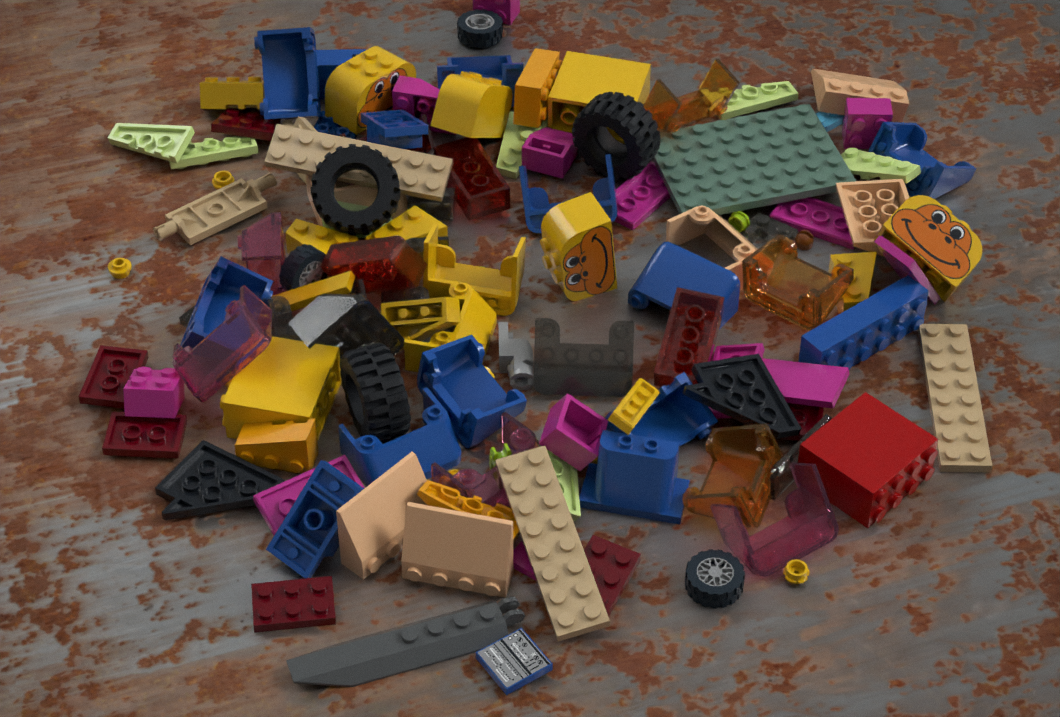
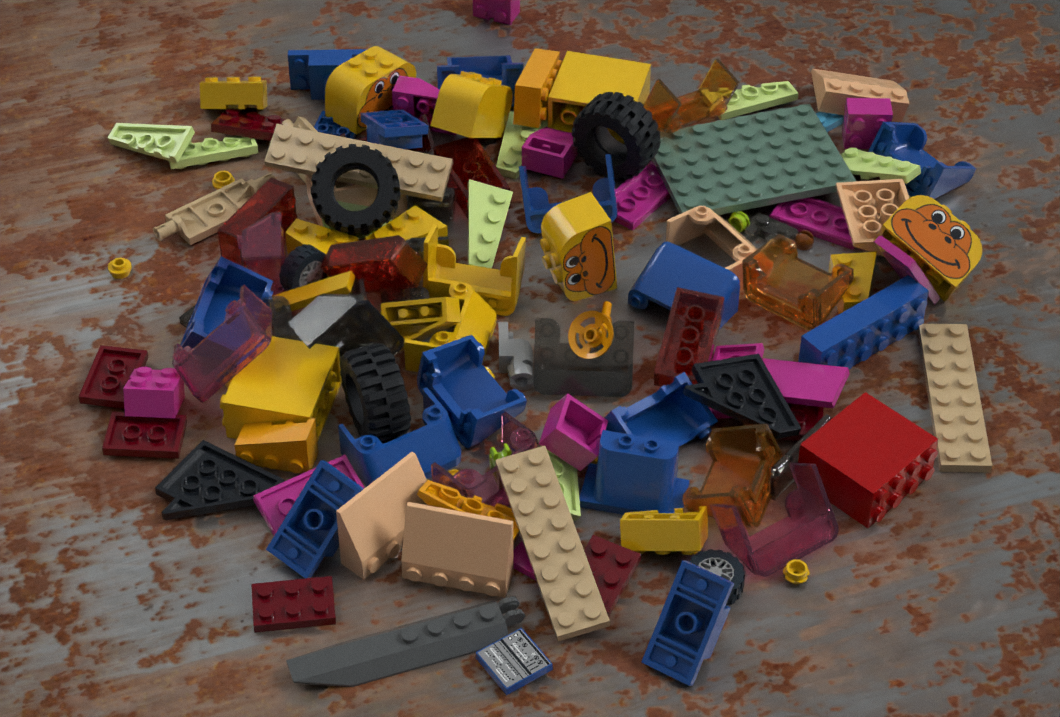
(270, 198): none -> clear red brick
(289, 73): blue windscreen -> none
(479, 28): black wheel -> none
(486, 220): none -> yellowish green wing
(593, 333): none -> light orange dish
(633, 406): yellow tile -> none
(664, 531): none -> yellow wedge
(689, 623): none -> blue brick

